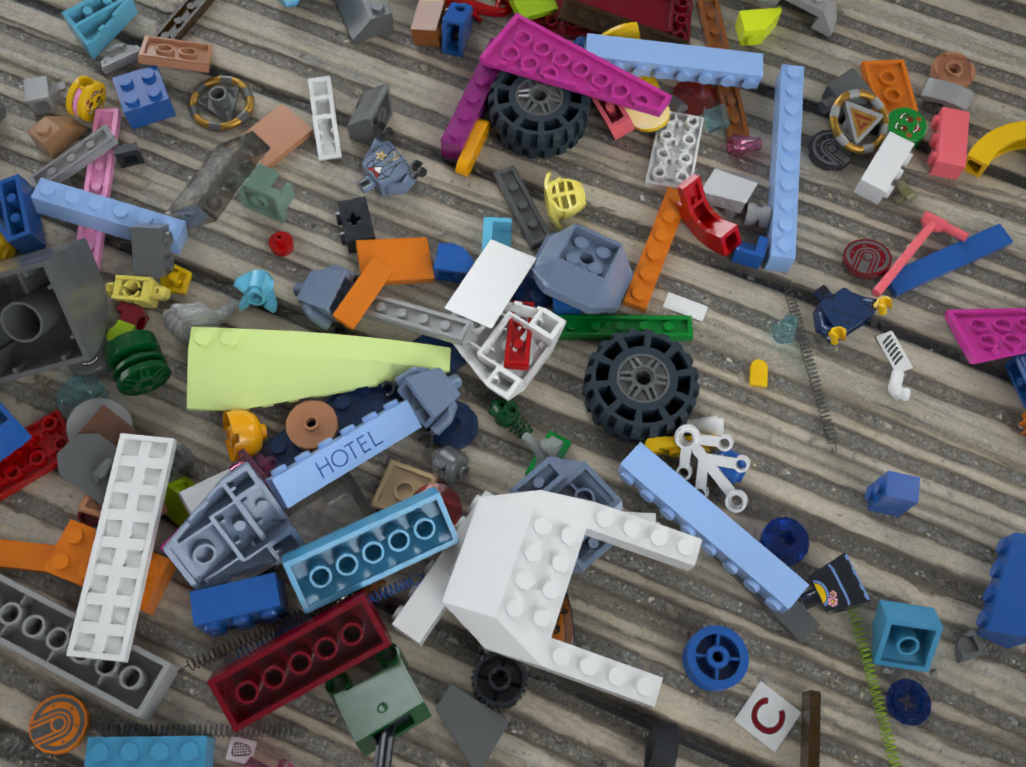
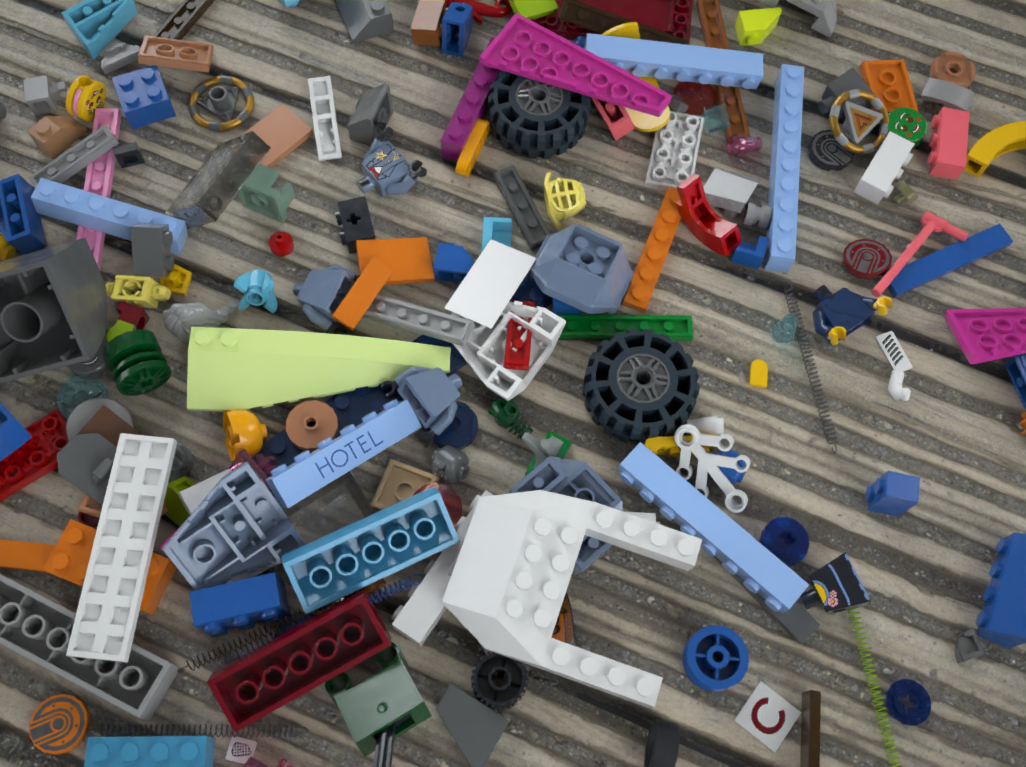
(685, 306): white sticker -> none
(905, 635): dark azure slope -> none

